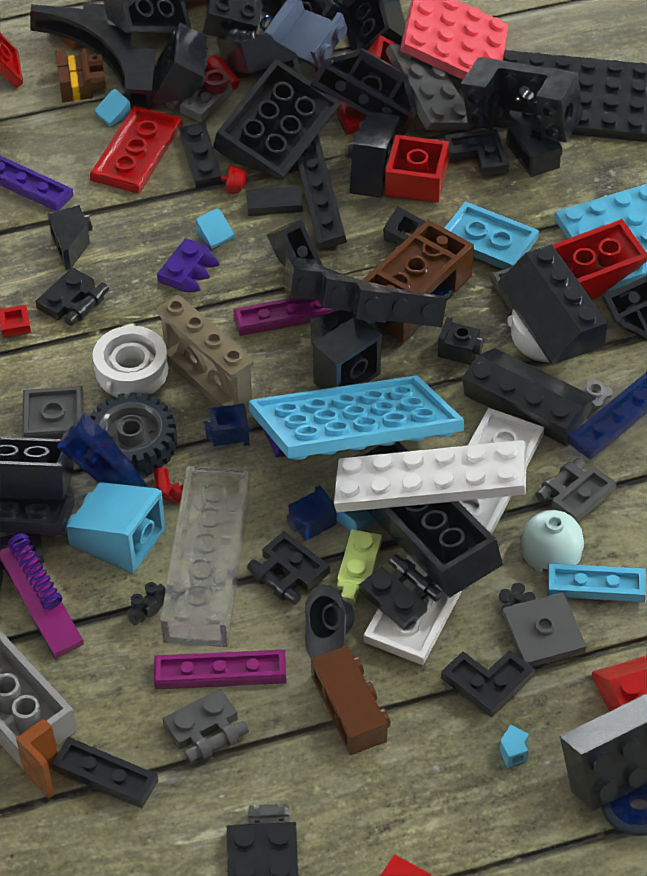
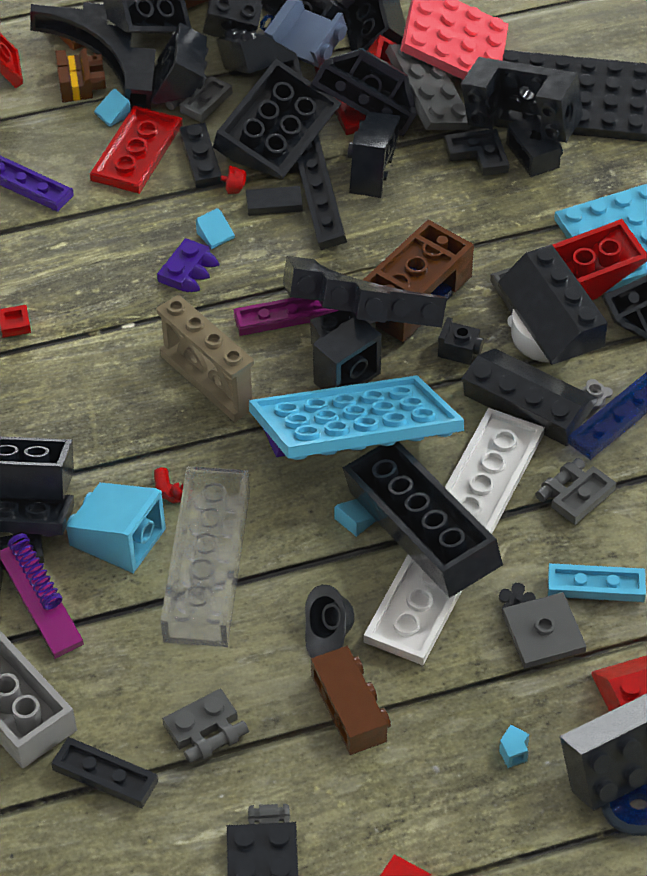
(37, 752): dark orange panel -> none
(51, 411): dark grey plate -> none
(66, 293): black plate -> none
(70, 233): black slope -> none
(98, 454): clear blue slope -> none
(128, 348): white piece -> none
(140, 429): wheel -> none
(148, 605): black piece -> none
(216, 82): dark red tile -> none
(219, 63): red cone -> none
(219, 669): magenta tile -> none
(227, 425): clear blue brick -> none
(293, 241): black slope -> none
(293, 560): black plate -> none
(312, 514): clear blue brick -> none
(358, 562): yellowish green hinge -> none
(394, 598): black plate -> none
(399, 224): black brick -> none
(416, 168): red brick -> none
(431, 476): white plate -> none
(490, 687): black plate -> none
(494, 237): medium azure plate -> none
(553, 539): light aqua cylinder -> none

